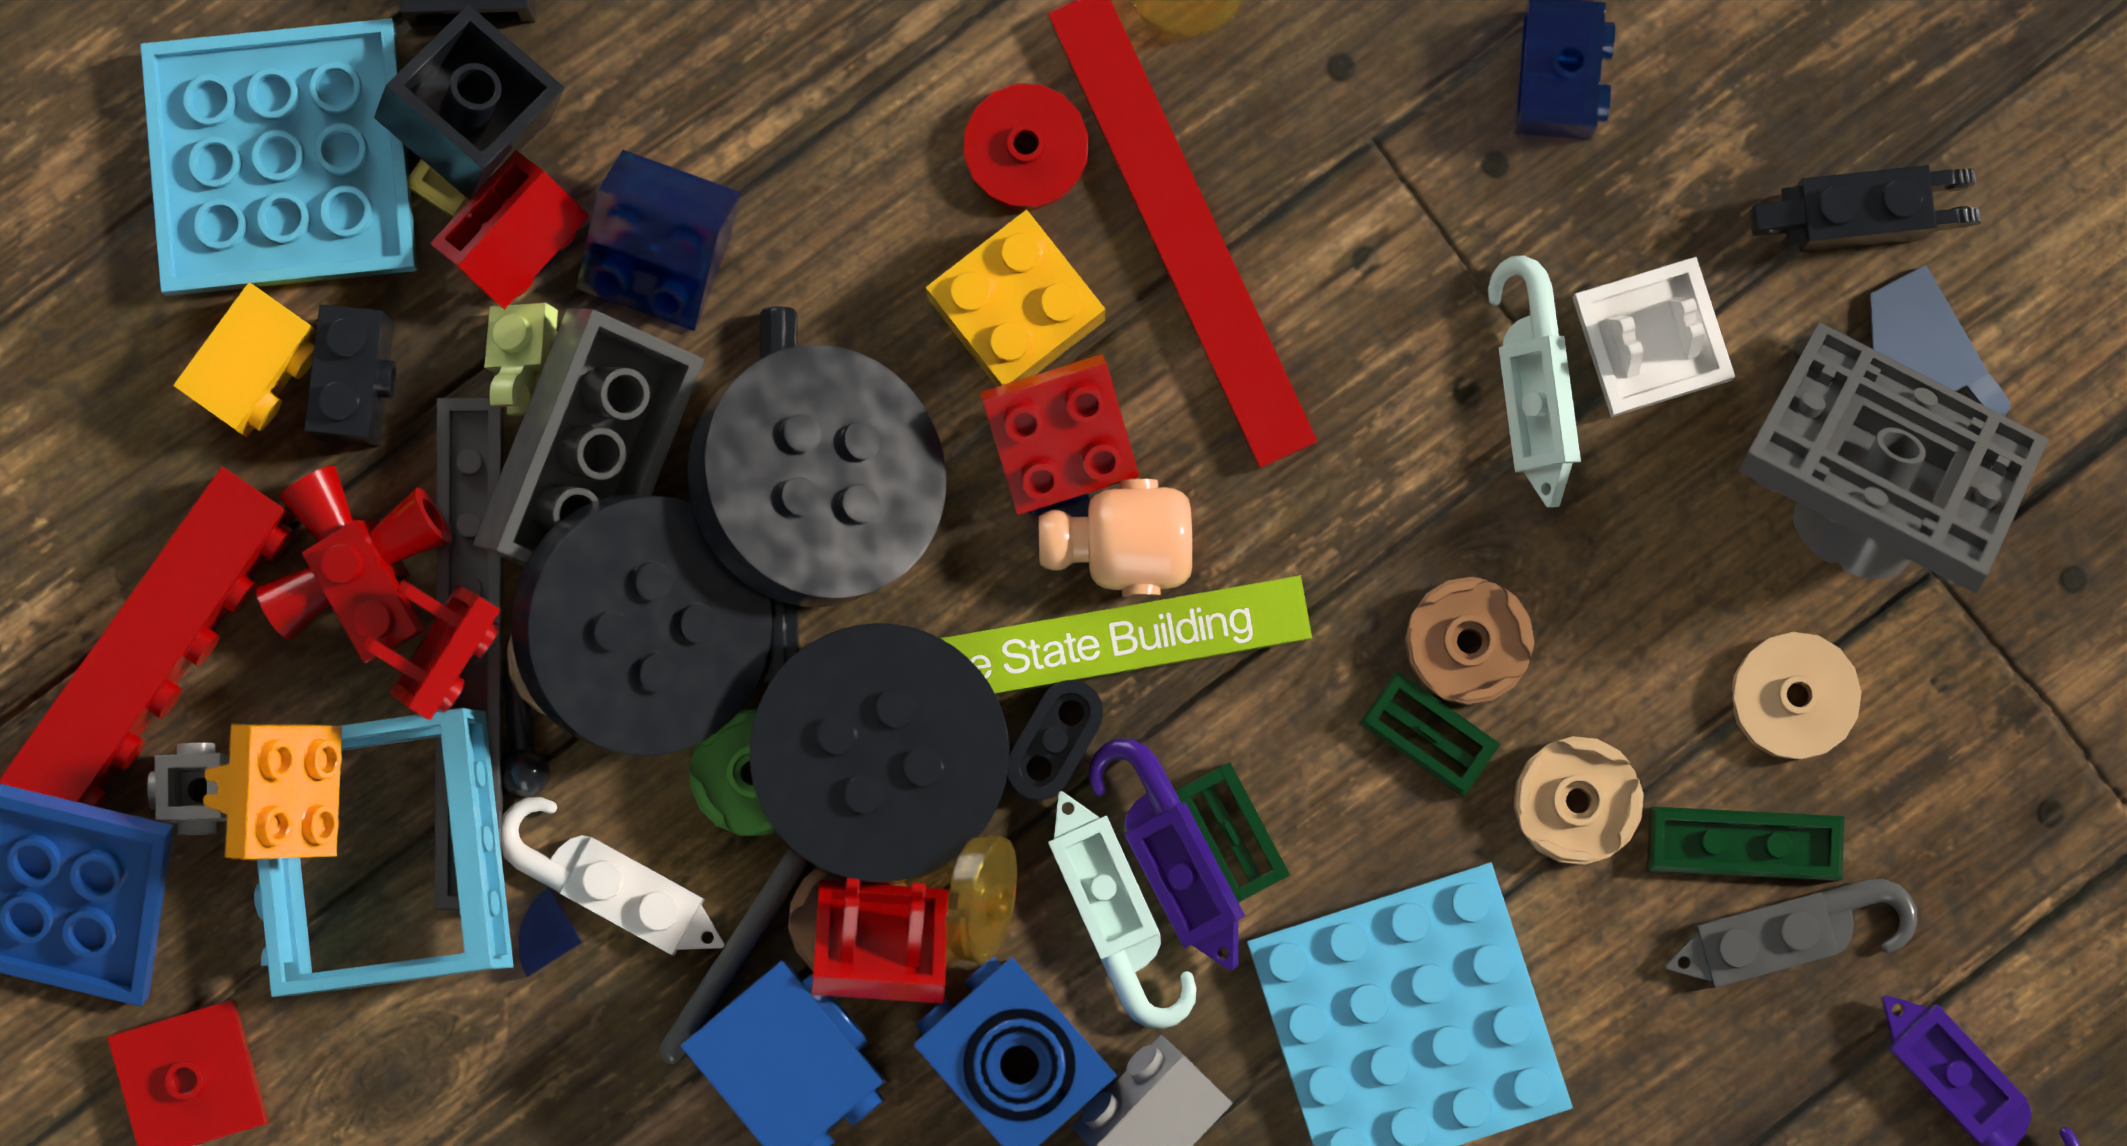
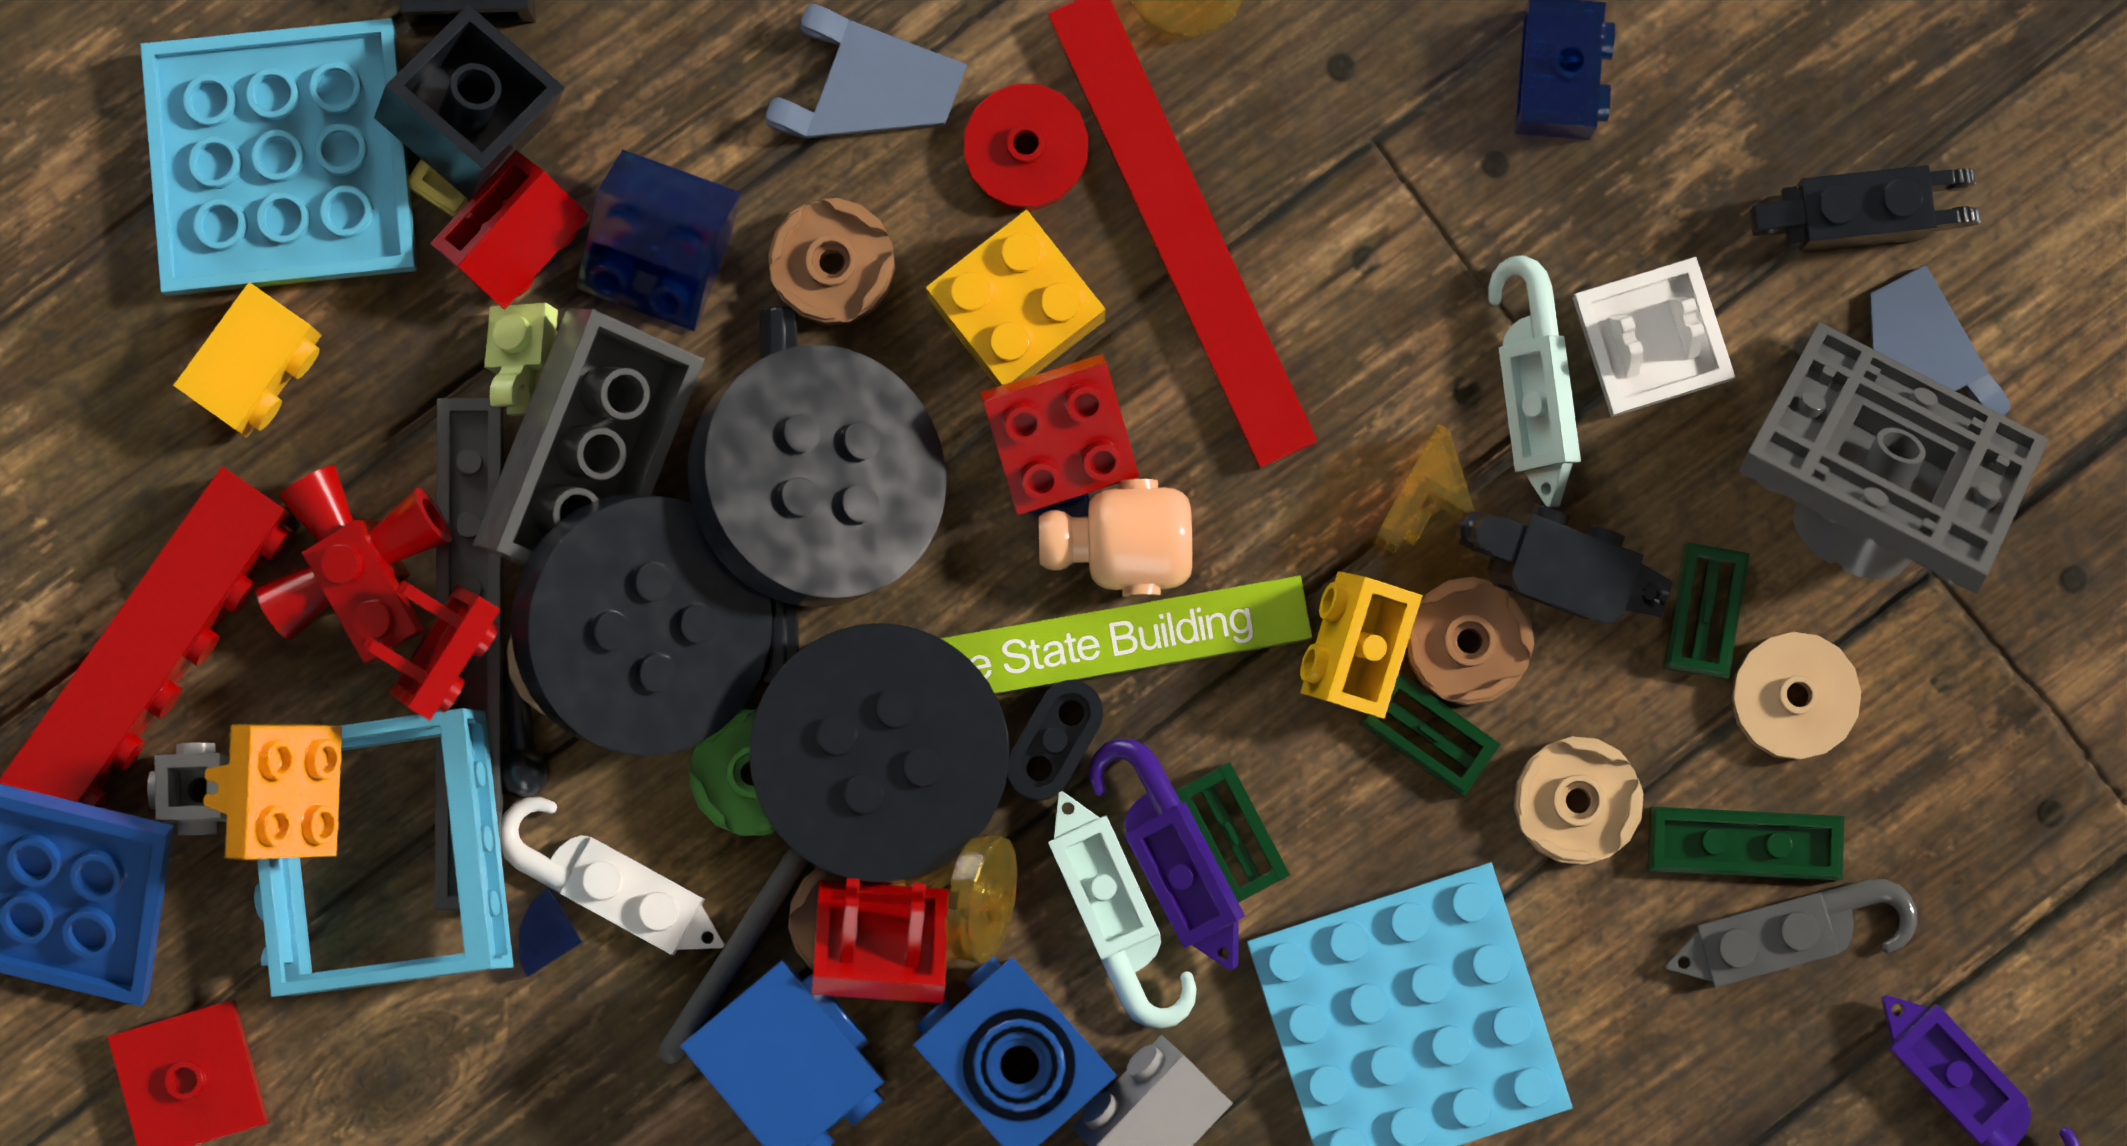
(350, 375): black brick -> none
(826, 229): none -> medium nougat plate
(871, 84): none -> sand blue flag
(1359, 643): none -> yellow brick
(1433, 478): none -> clear yellow slope
(1562, 566): none -> black hinge
(1697, 664): none -> dark green tile

